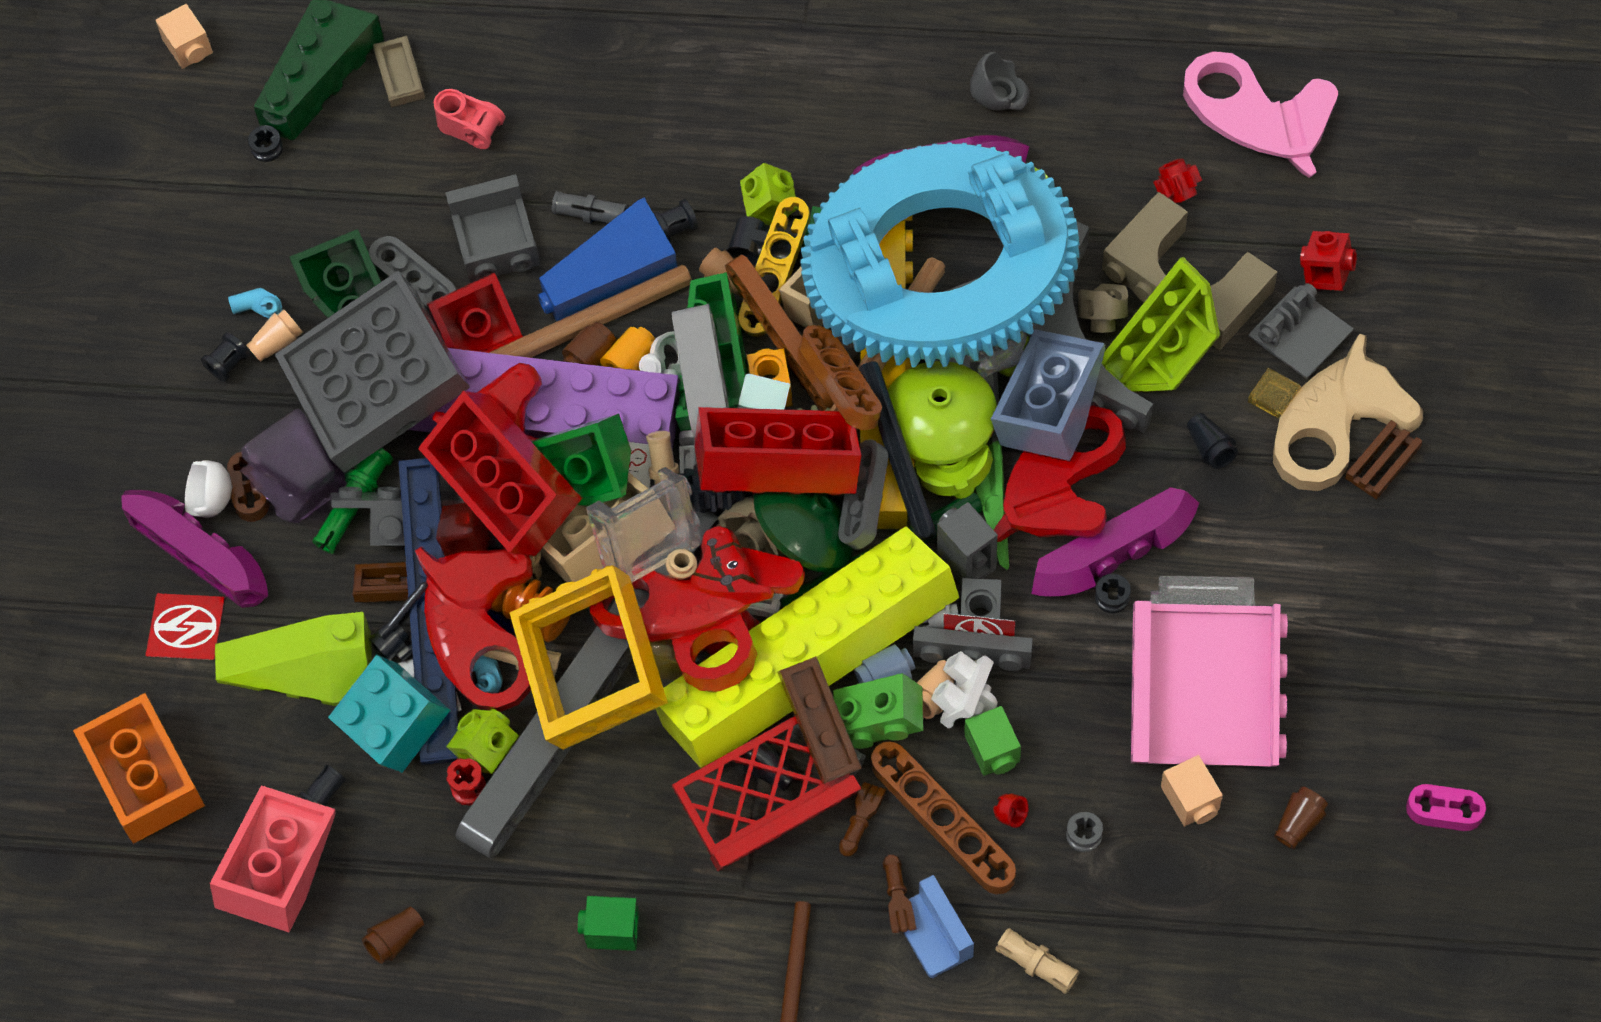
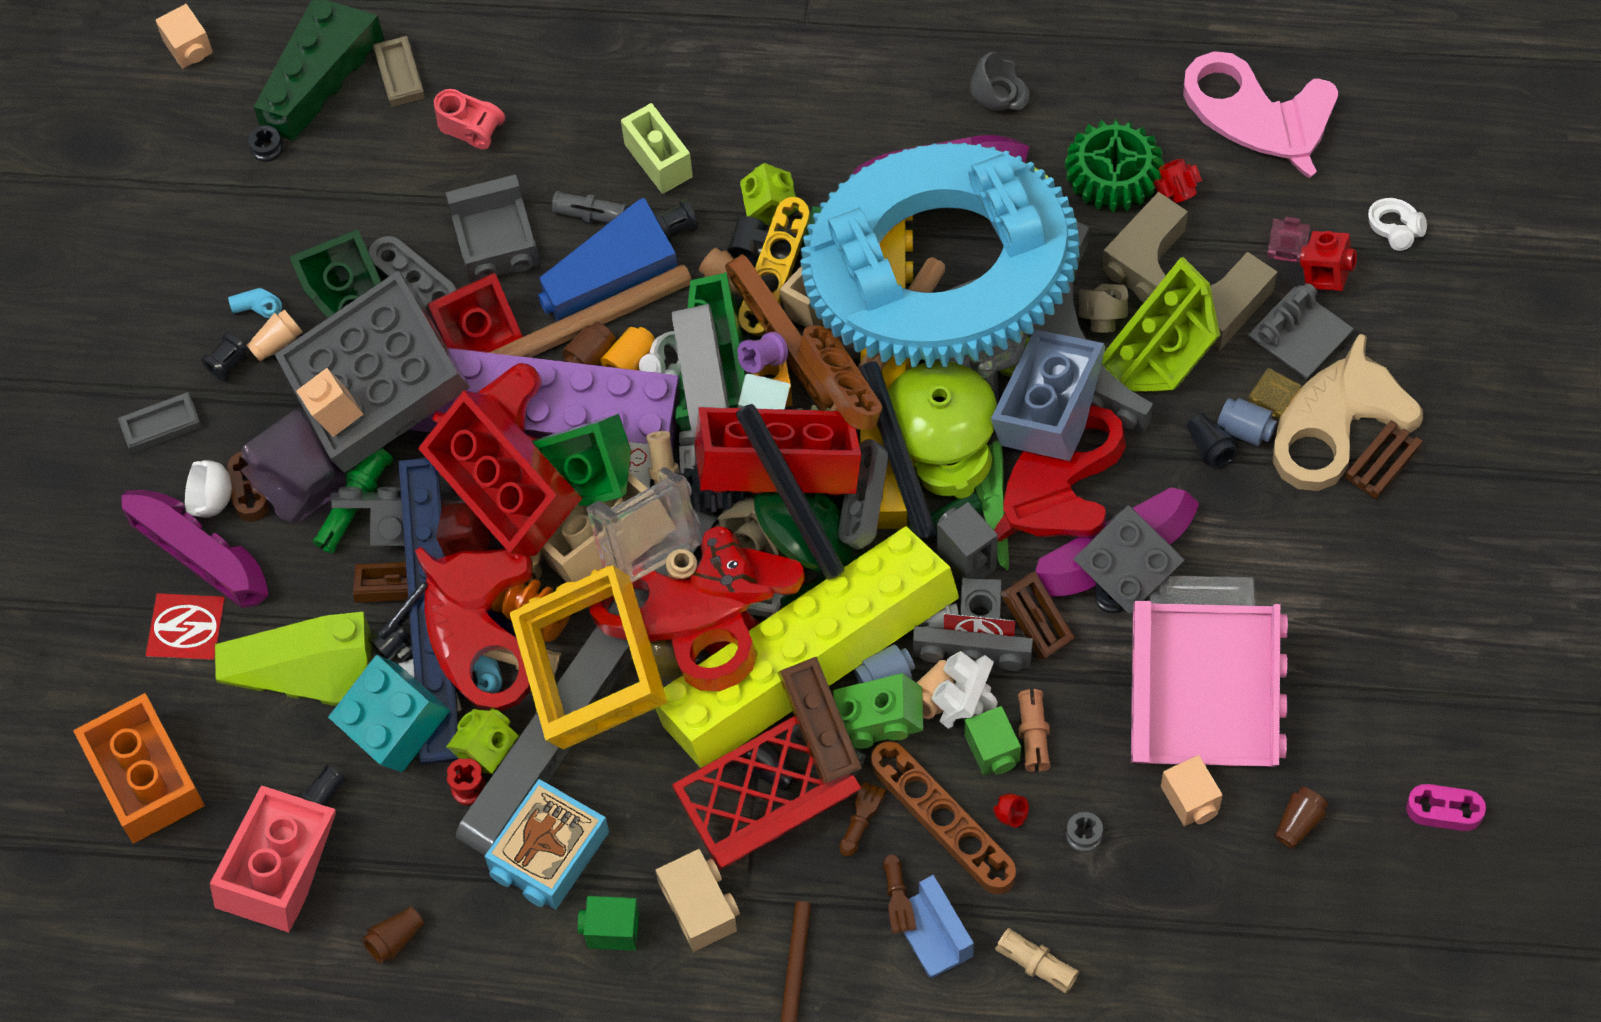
(159, 423): none -> dark grey tile
(330, 402): none -> light nougat brick
(546, 845): none -> brick
(656, 148): none -> yellowish green brick
(697, 899): none -> tan brick
(768, 350): none -> medium lavender bush
(790, 491): none -> black axle
(1025, 622): none -> reddish brown tile
(1034, 730): none -> nougat pin
(1091, 166): none -> green gear
(1128, 558): none -> dark grey hinge
(1247, 421): none -> sand blue brick
(1288, 239): none -> clear pink tile
(1399, 236): none -> white piece

